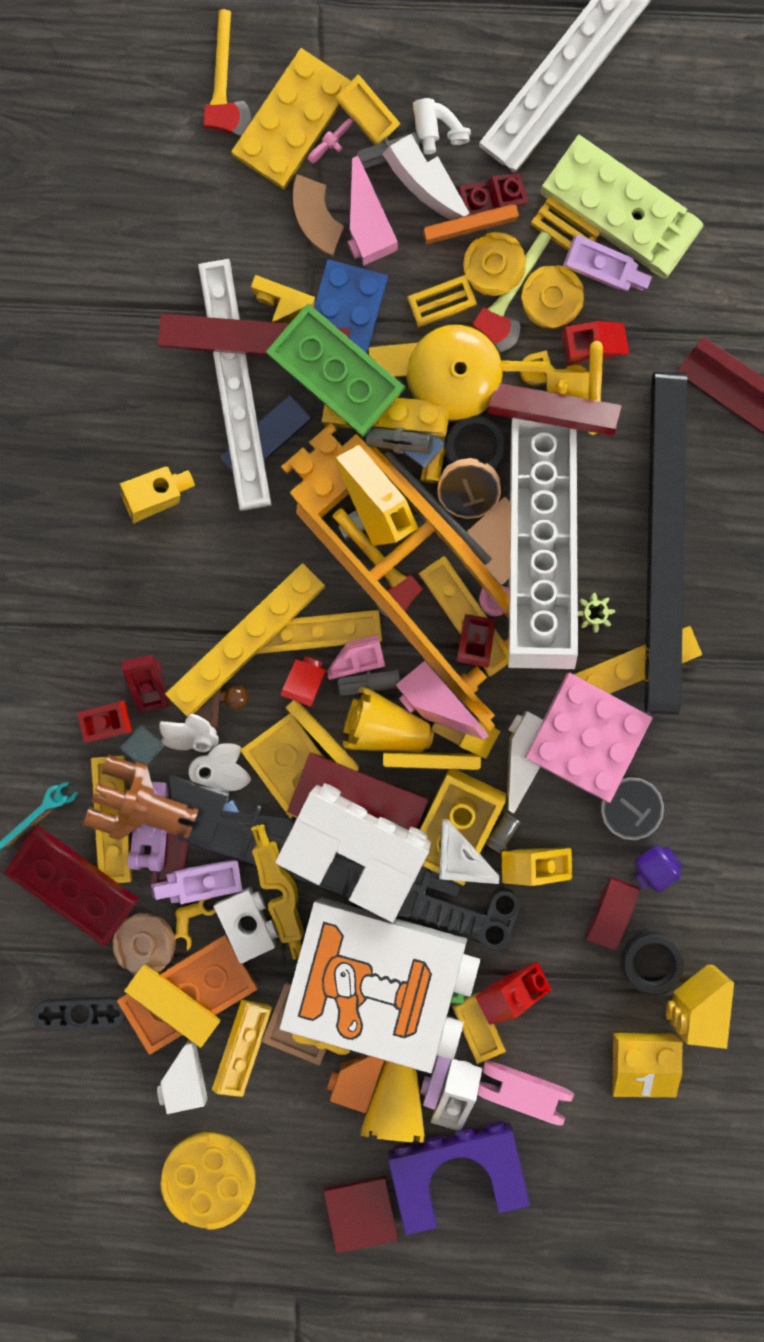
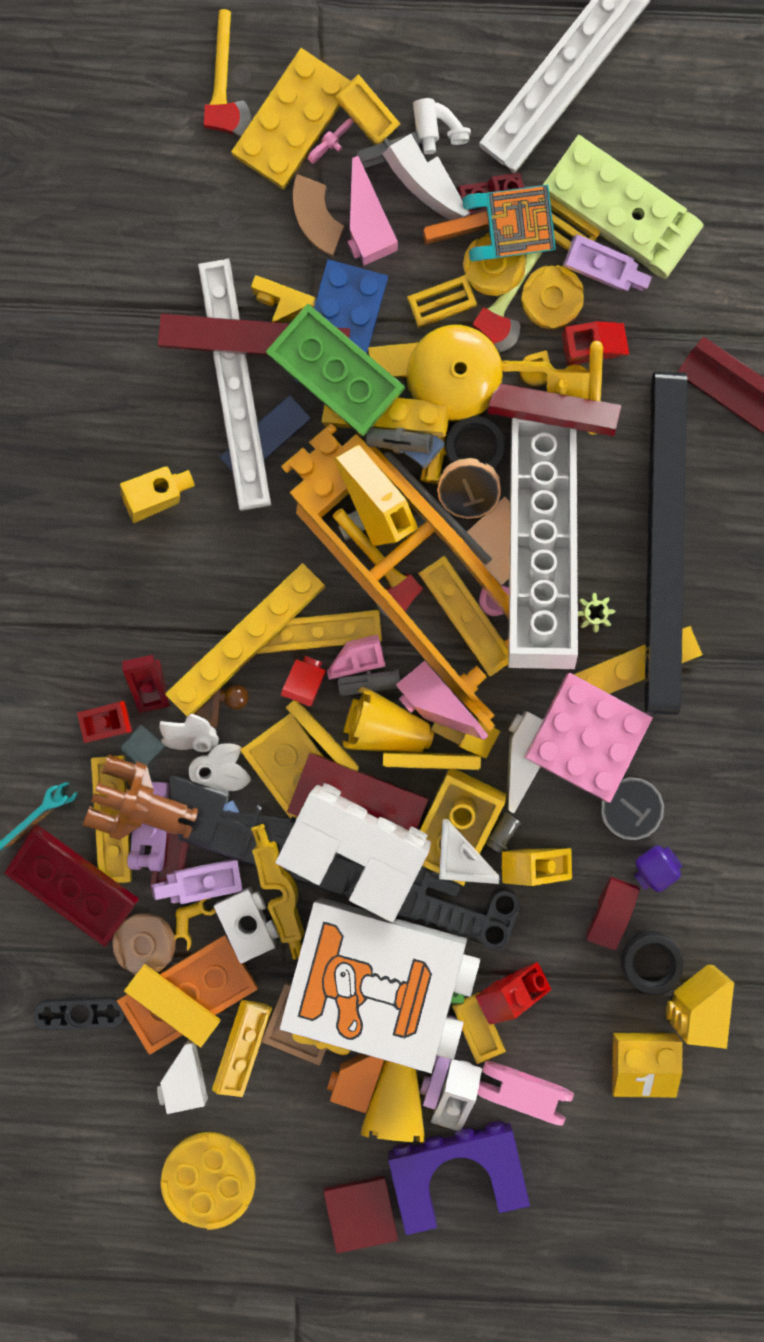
(476, 641): dark red slope -> none
(517, 222): none -> flag

